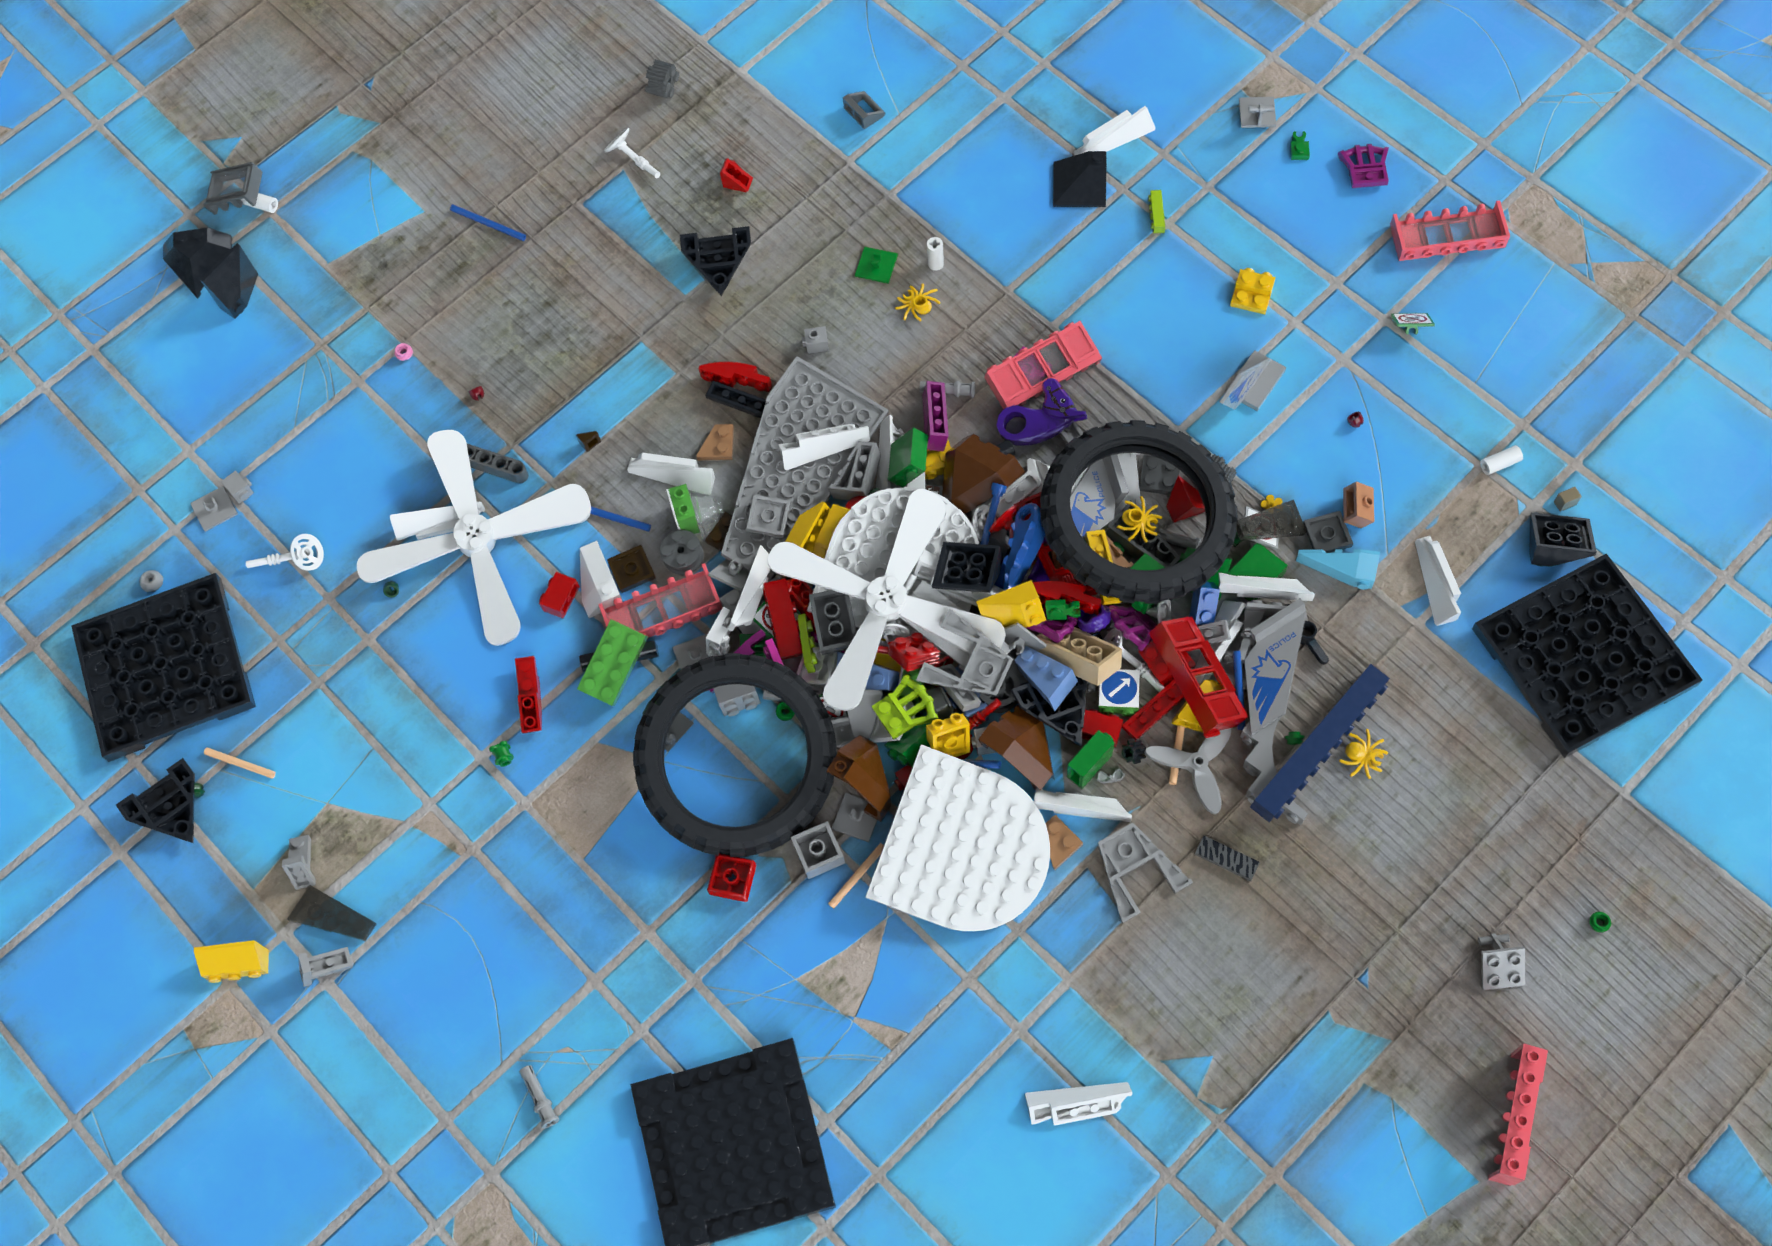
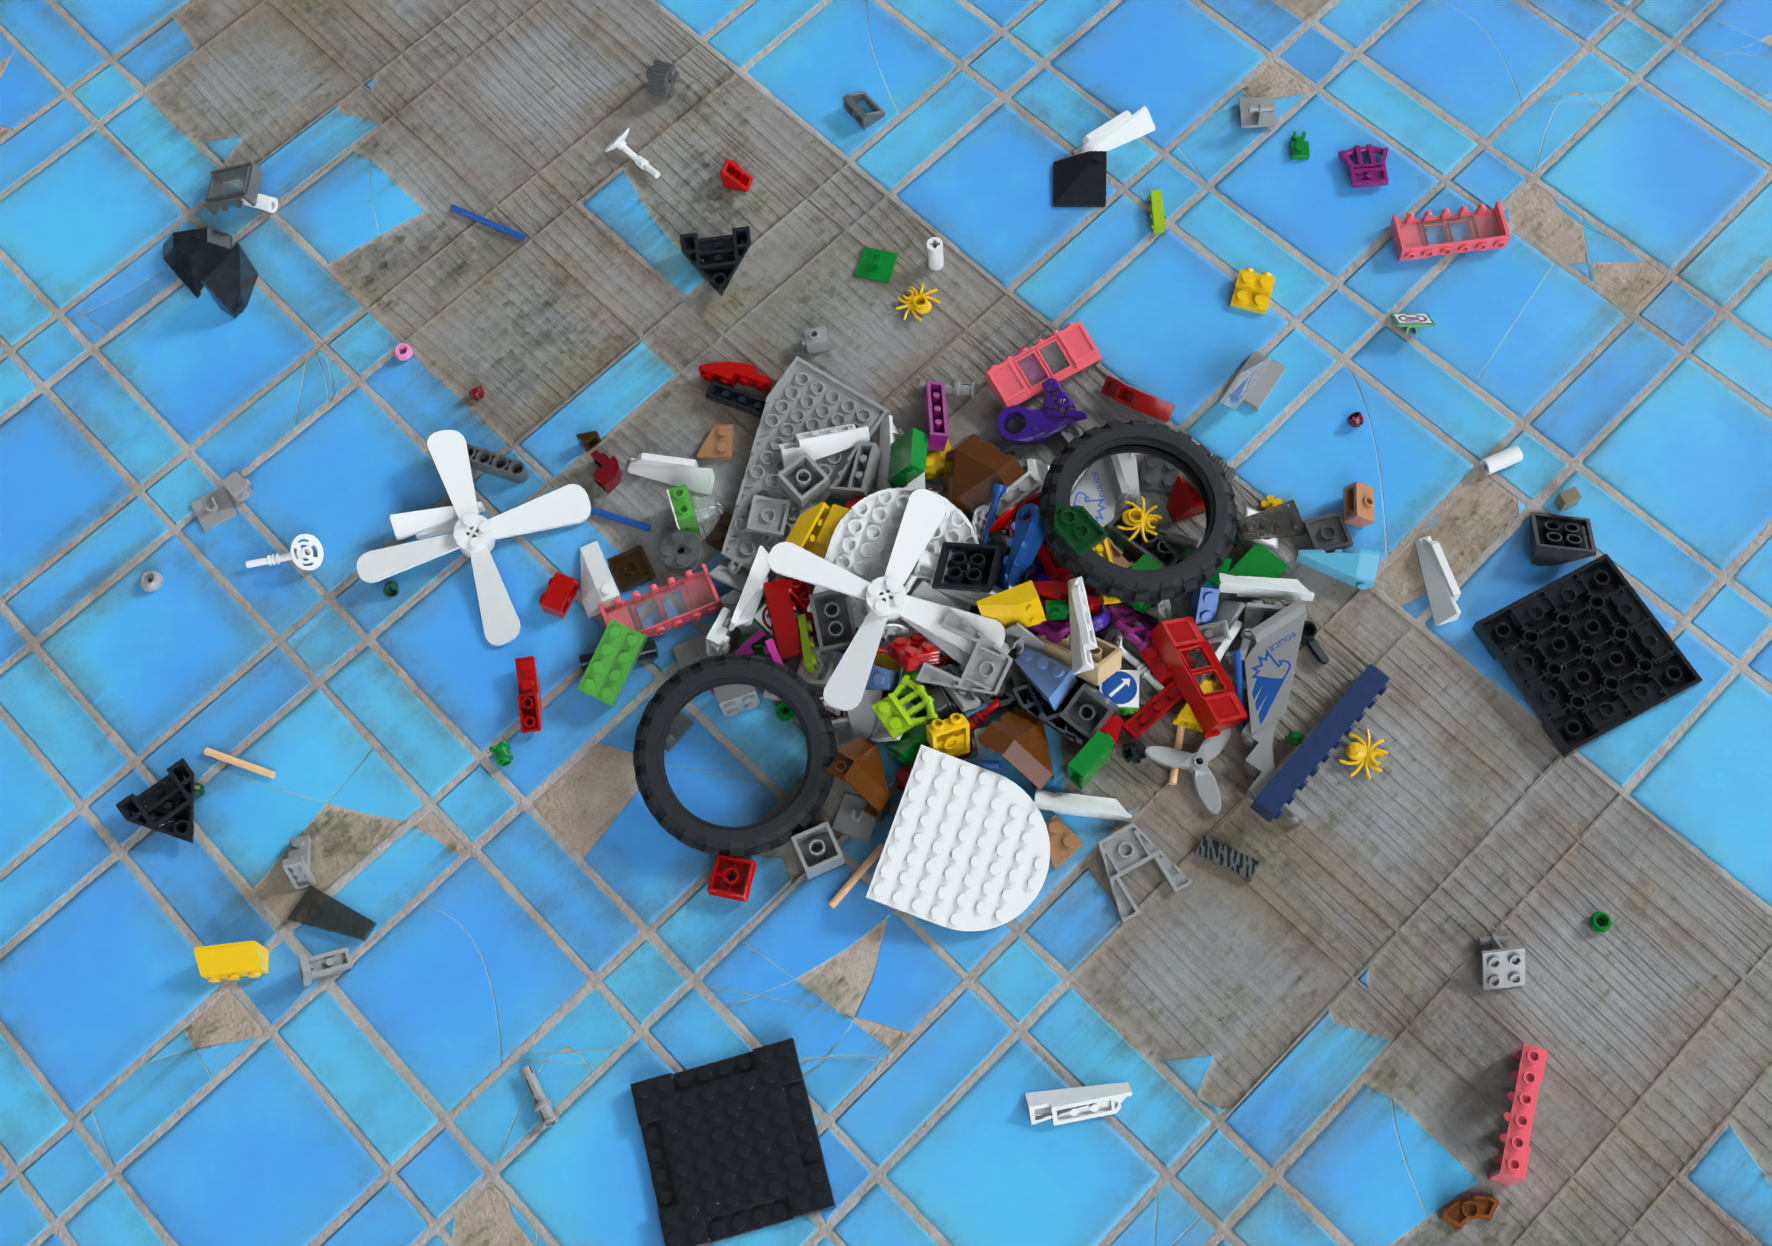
(161, 666): black plate -> none
(609, 471): none -> dark red brick
(803, 480): none -> light grey brick
(1077, 528): none -> dark green tile
(1081, 627): none -> white wedge
(1088, 710): none -> dark grey slope
(1117, 776): light grey piece -> none
(1137, 399): none -> red slope
(1469, 1208): none -> dark orange tile

